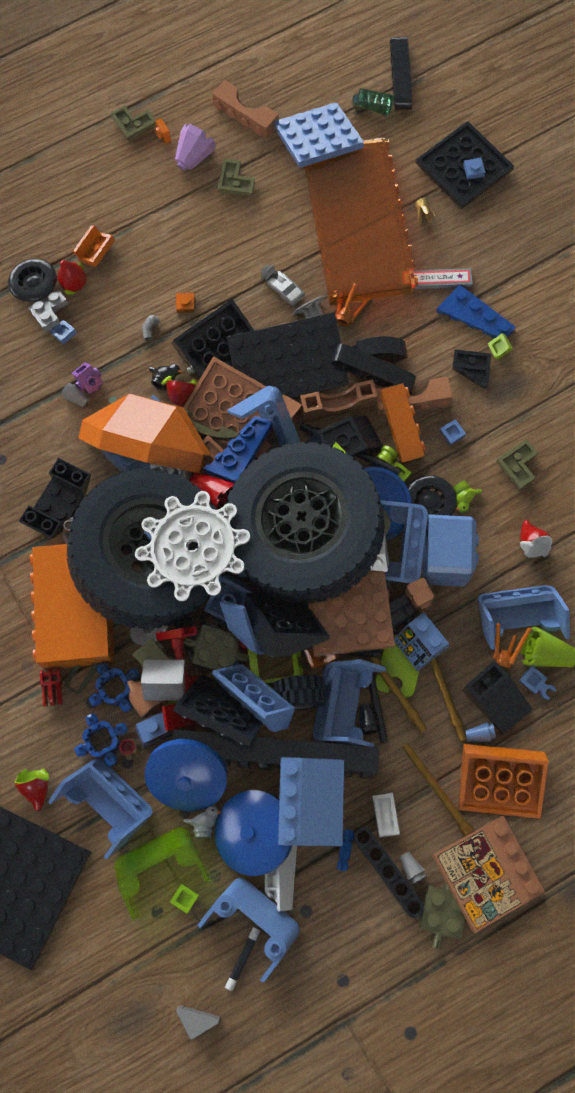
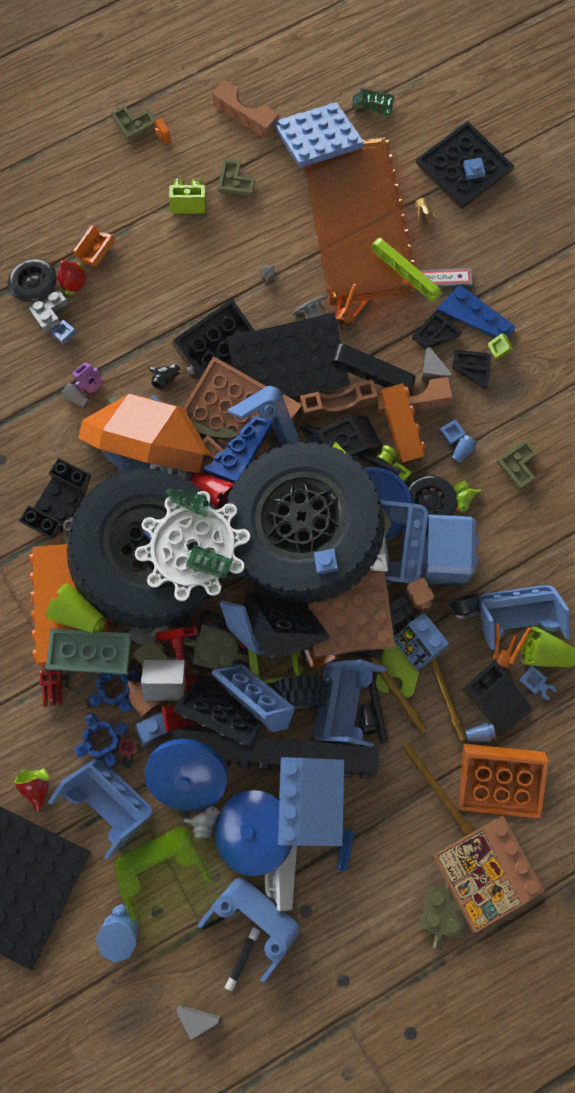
(74, 611): none -> lime cone
(88, 651): none -> sand green plate
(117, 935): none -> medium blue piece
(147, 326): light grey arm -> none
(179, 391): red hat -> none
(184, 898): lime plate -> none
(185, 302): orange plate -> none
(187, 198): none -> lime brick
(193, 147): lavender cone -> none
(194, 502): none -> clear green slope
(212, 556): none -> clear green slope
(231, 591): medium blue slope -> none
(286, 288): slope -> none
(326, 561): none -> medium blue plate
(383, 348): black arch -> none
(386, 815): white plate -> none
(397, 877): black beam -> none
(400, 73): black beam -> none
(406, 270): none -> lime beam
(412, 869): light grey cone -> none
(434, 367): none -> light grey slope
(436, 331): none -> black wing
(464, 448): none -> medium blue cone
(464, 607): none -> black piece
(534, 540): hat -> none

